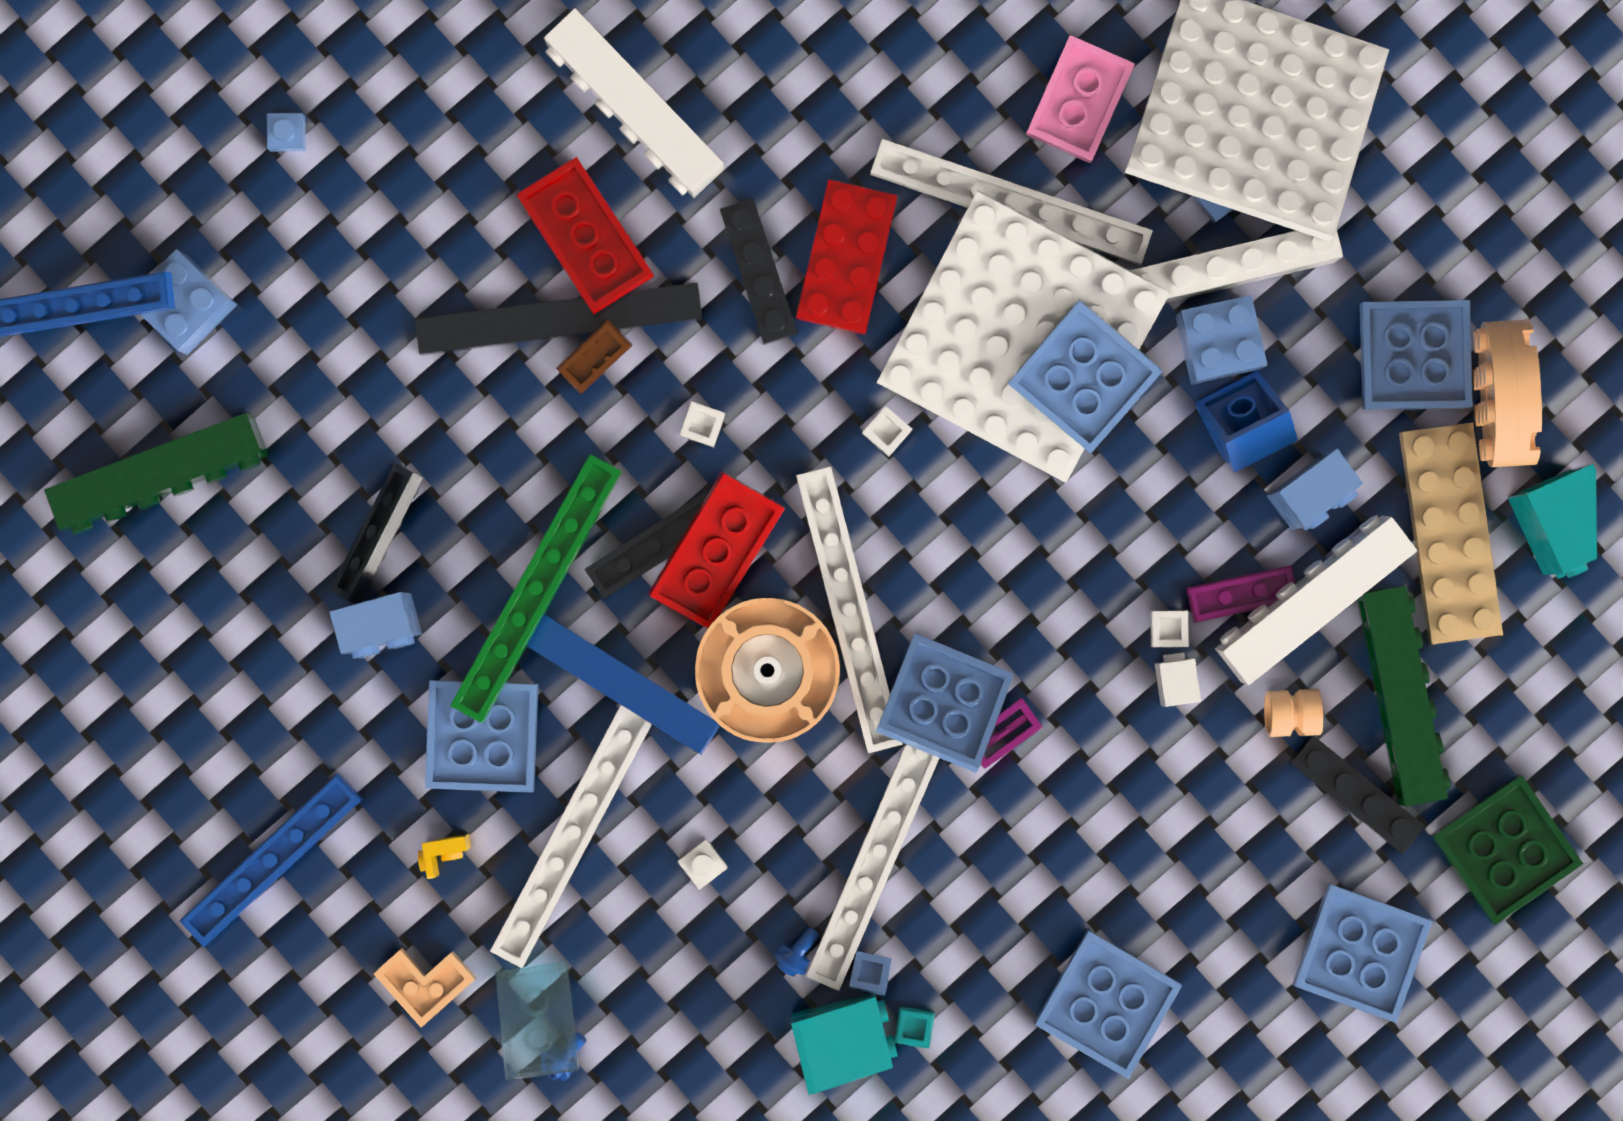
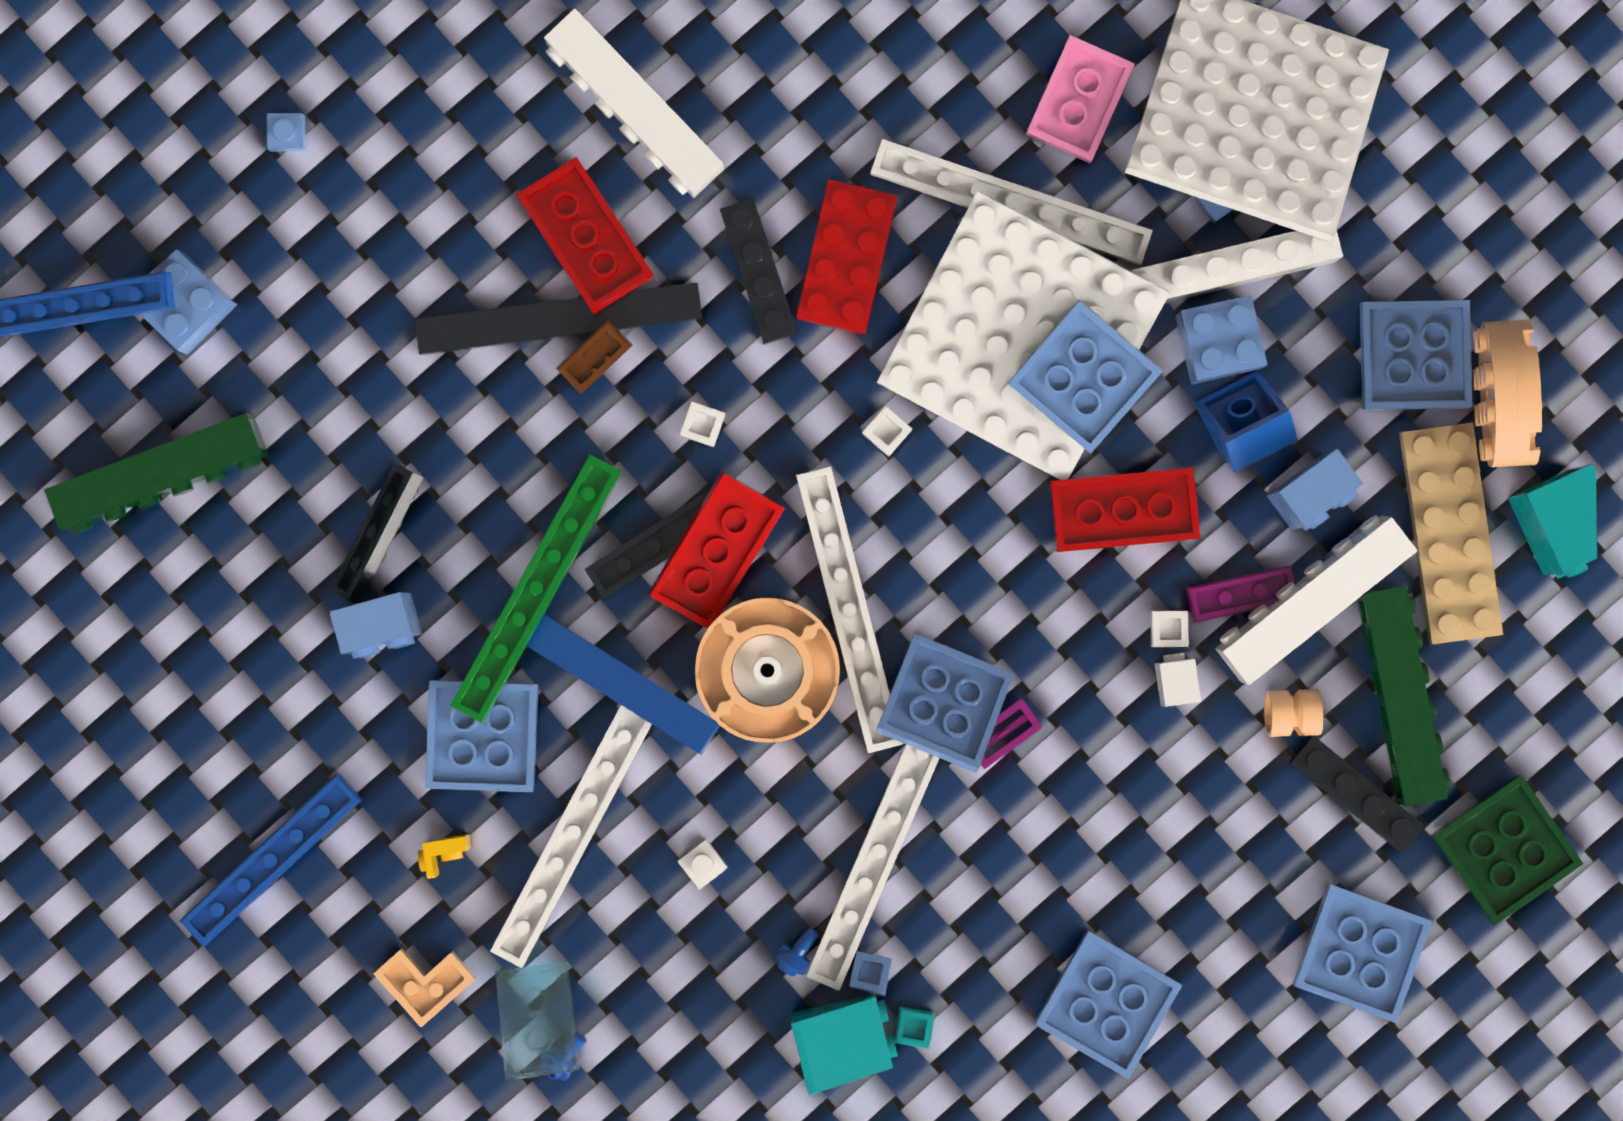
(1125, 510): none -> red plate

